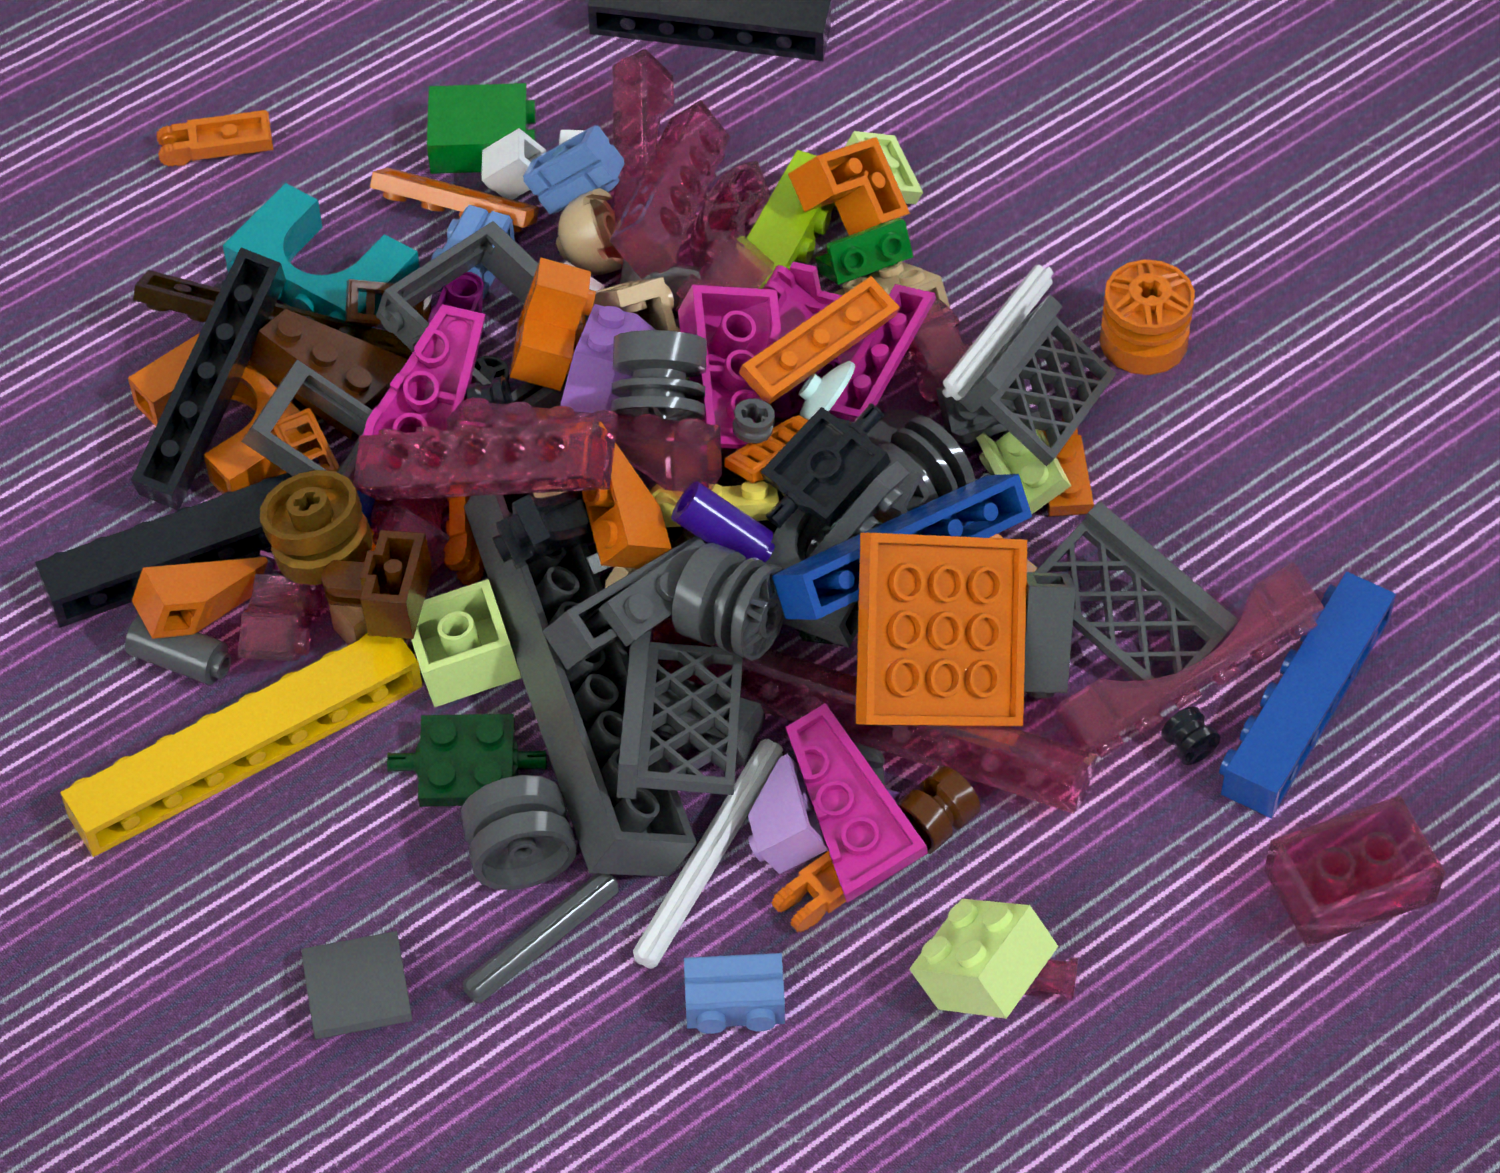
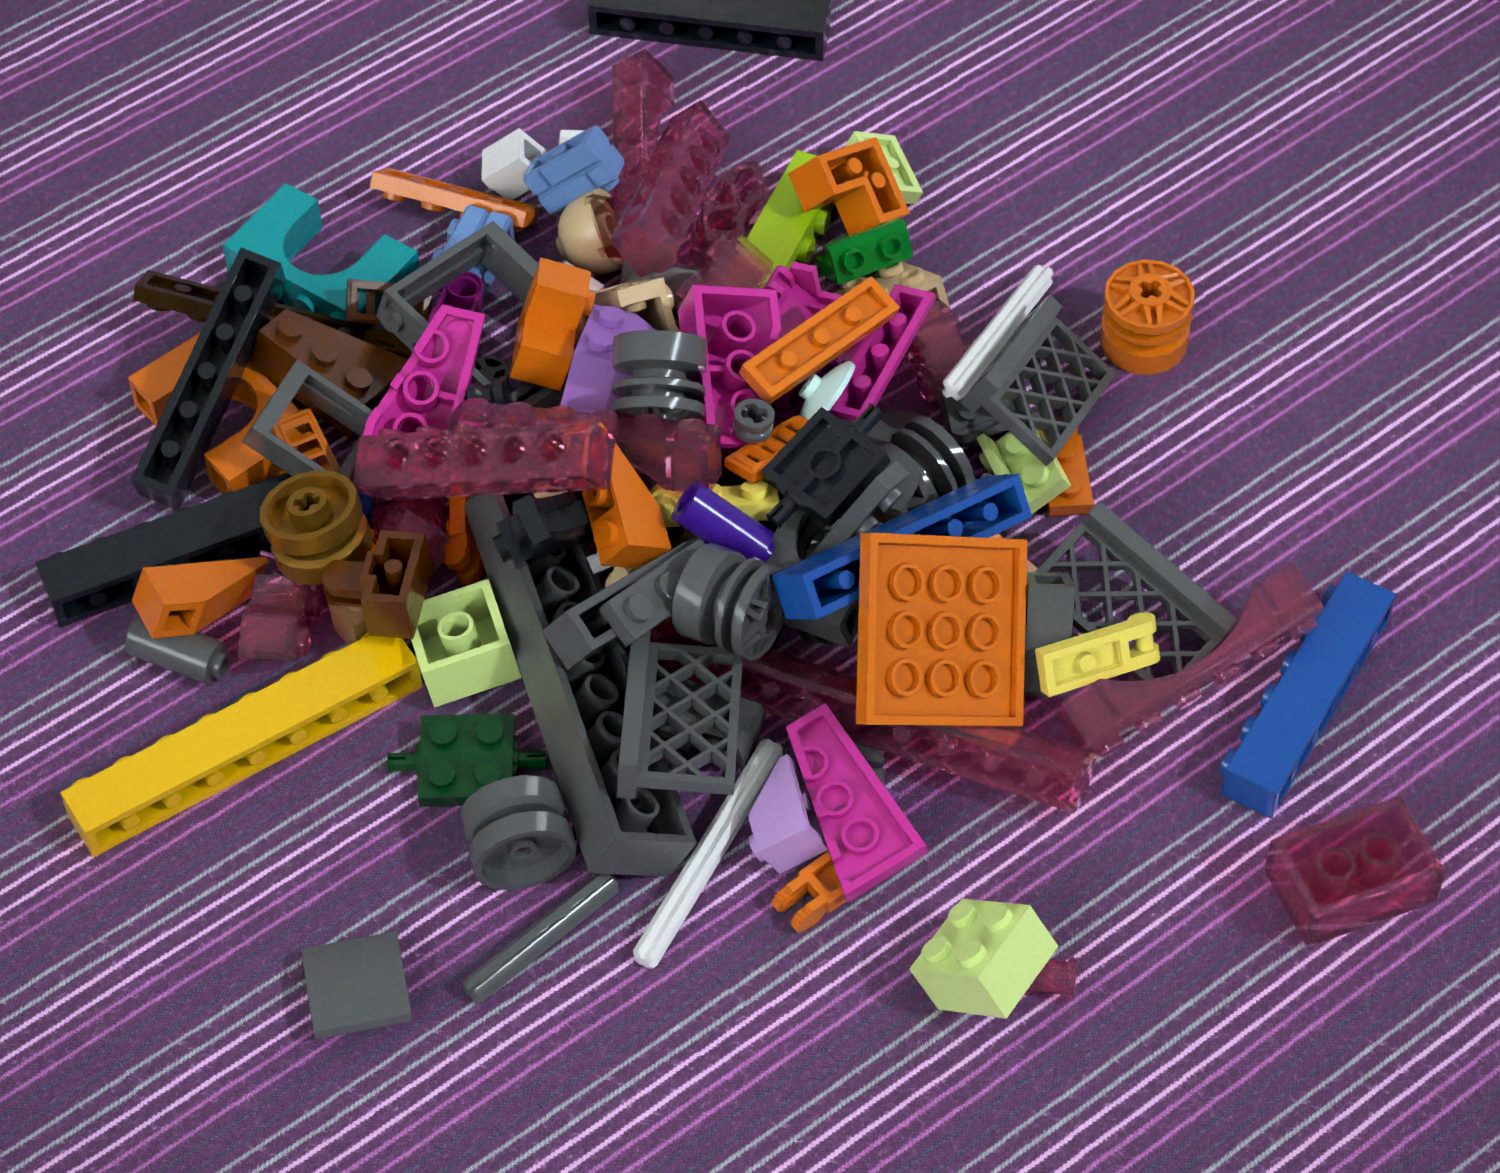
(215, 137): orange hinge -> none
(471, 119): green brick -> none
(734, 992): medium blue brick -> none
(939, 805): reddish brown wheel -> none
(1097, 655): none -> light yellow plate
(1190, 735): black wheel -> none

